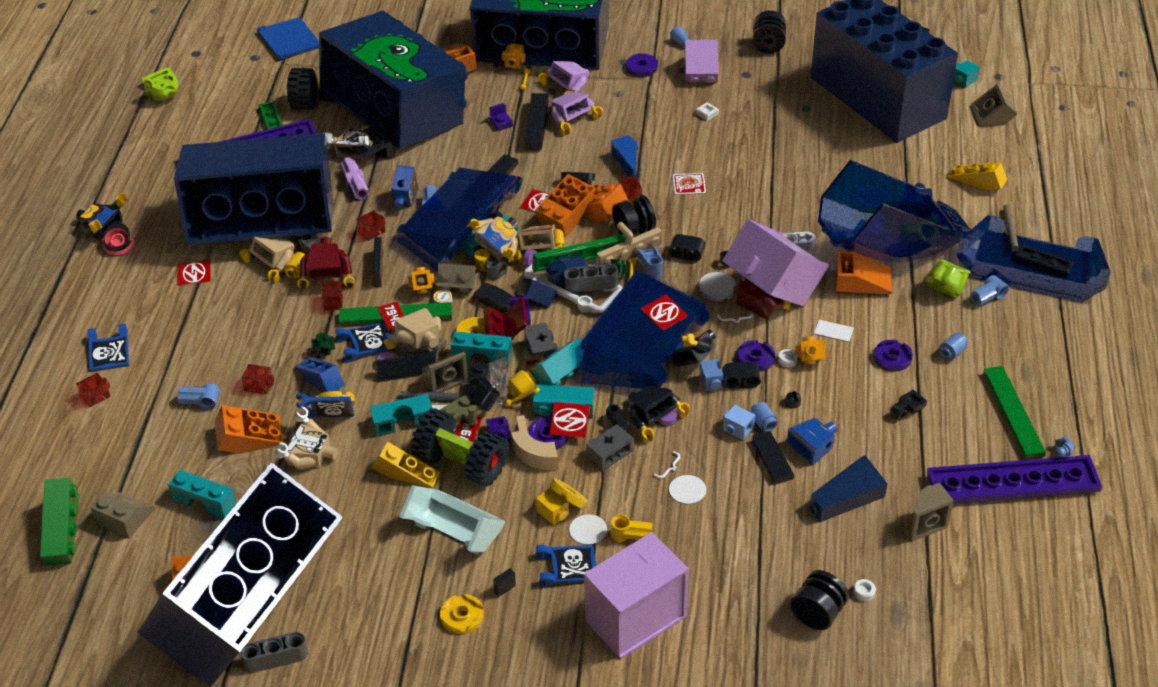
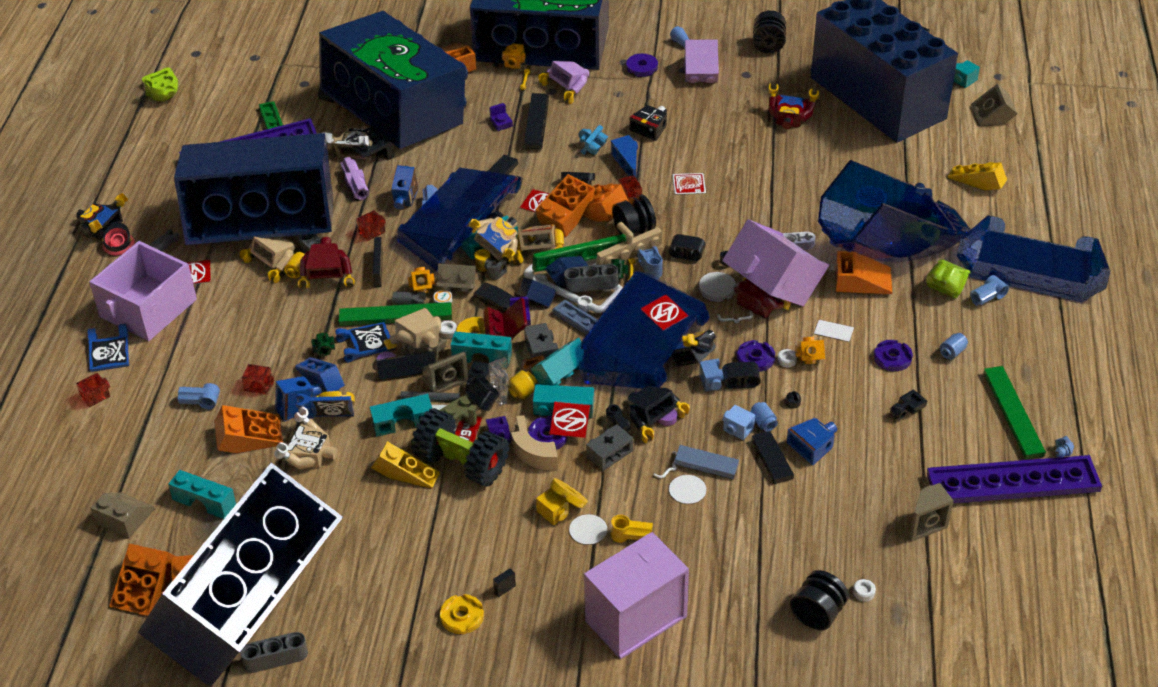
(59, 521): green wedge -> none
(142, 579): none -> orange slope
(143, 290): none -> lavender piece
(165, 241): none -> dark grey bar
(286, 395): none -> blue torso
(289, 38): blue piece -> none
(302, 88): black tyre -> none
(332, 295): clear red brick -> none
(390, 313): red sticker -> none
(408, 298): none -> dark grey bar
(447, 329): none -> white tile
(452, 516): light aqua windscreen -> none
(528, 257): medium lavender tile -> none
(535, 389): yellow hinge -> none
(568, 563): flag -> none
(570, 106): lavender torso -> none
(574, 316): none -> sand blue tile
(590, 138): none -> dark azure hips
(649, 122): none -> black torso
(706, 461): none -> sand blue tile
(707, 111): white tile -> none
(791, 110): none -> dark red torso
(848, 490): dark blue slope -> none
(1010, 227): dark tan bar -> none
(1044, 261): black tile -> none

